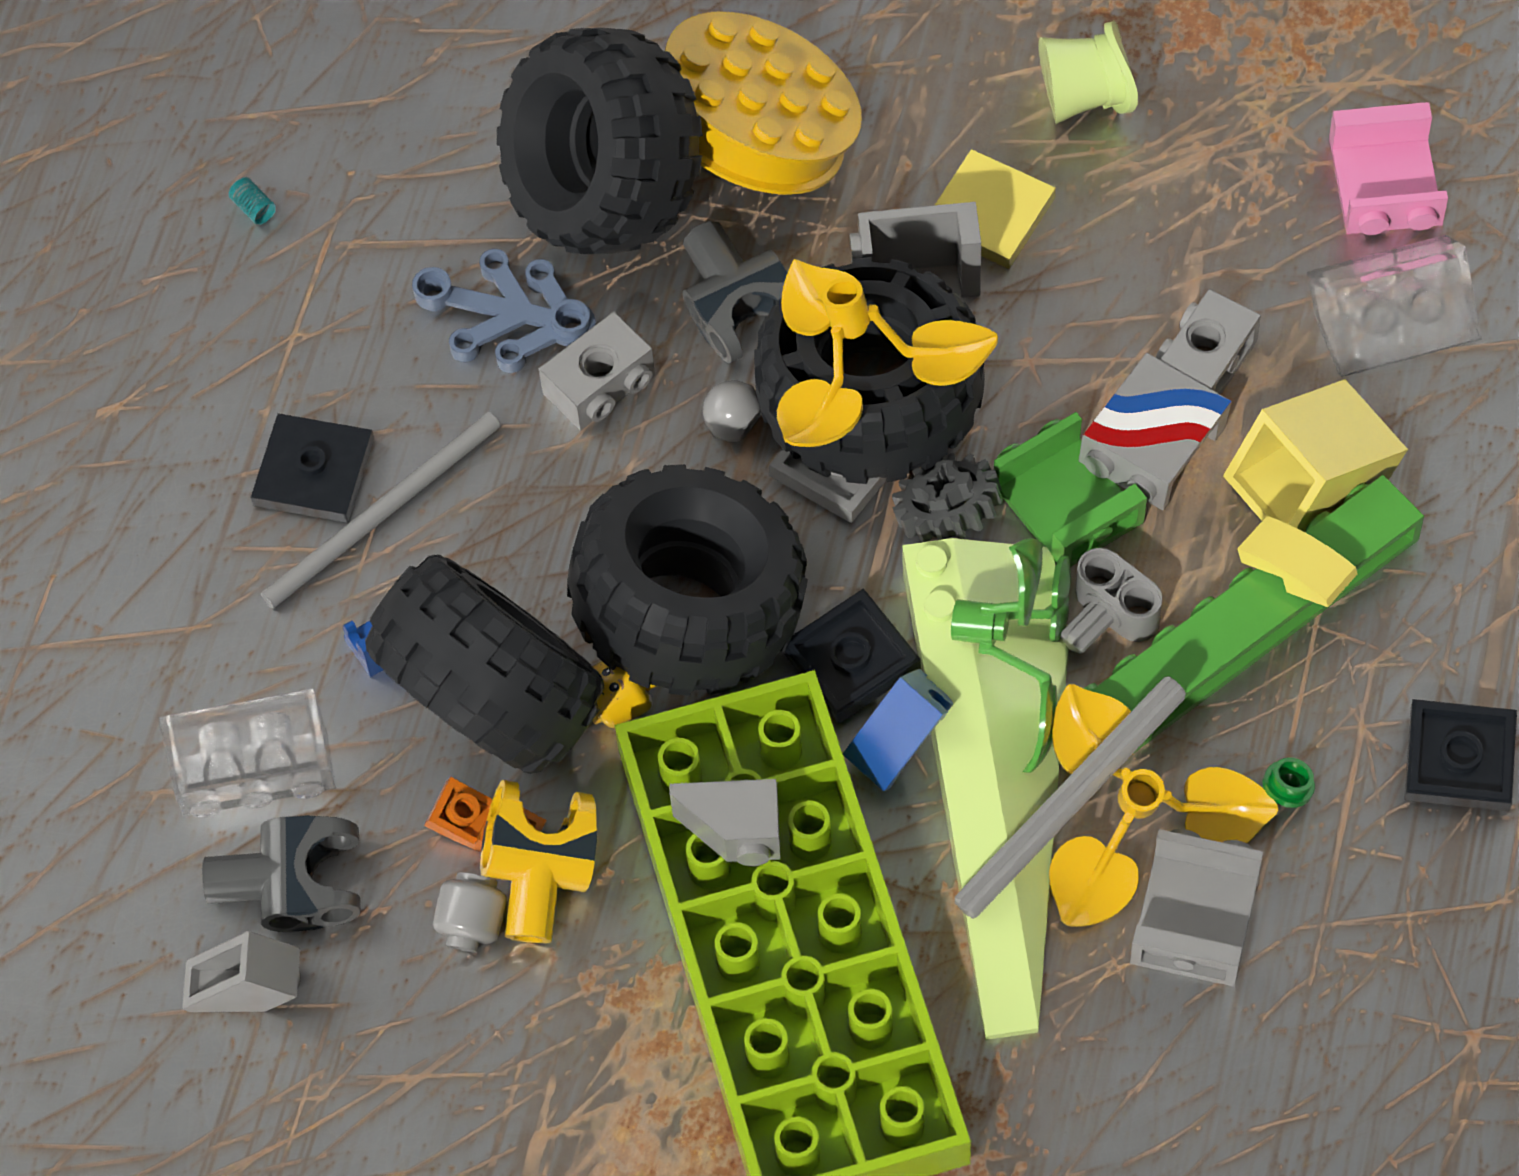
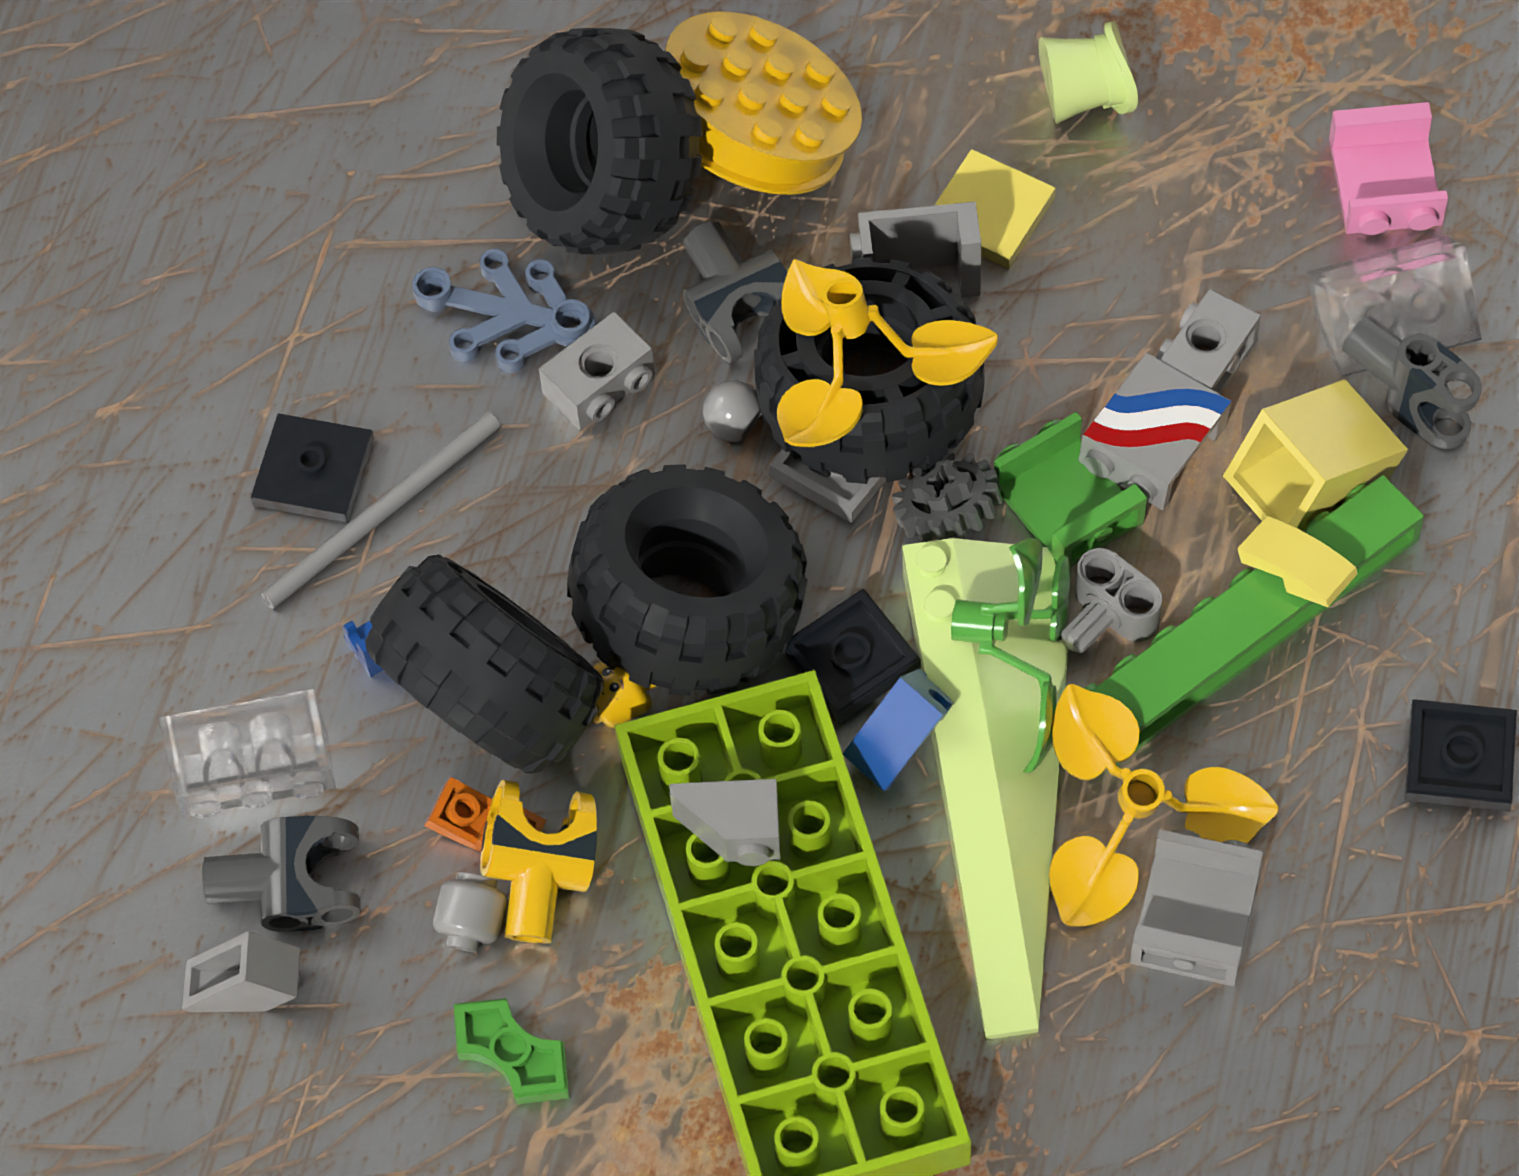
(250, 190): teal piece -> none
(530, 1064): none -> bright green tile
(1070, 797): light grey axle -> none
(1289, 782): green plate -> none
(1416, 379): none -> dark grey connector

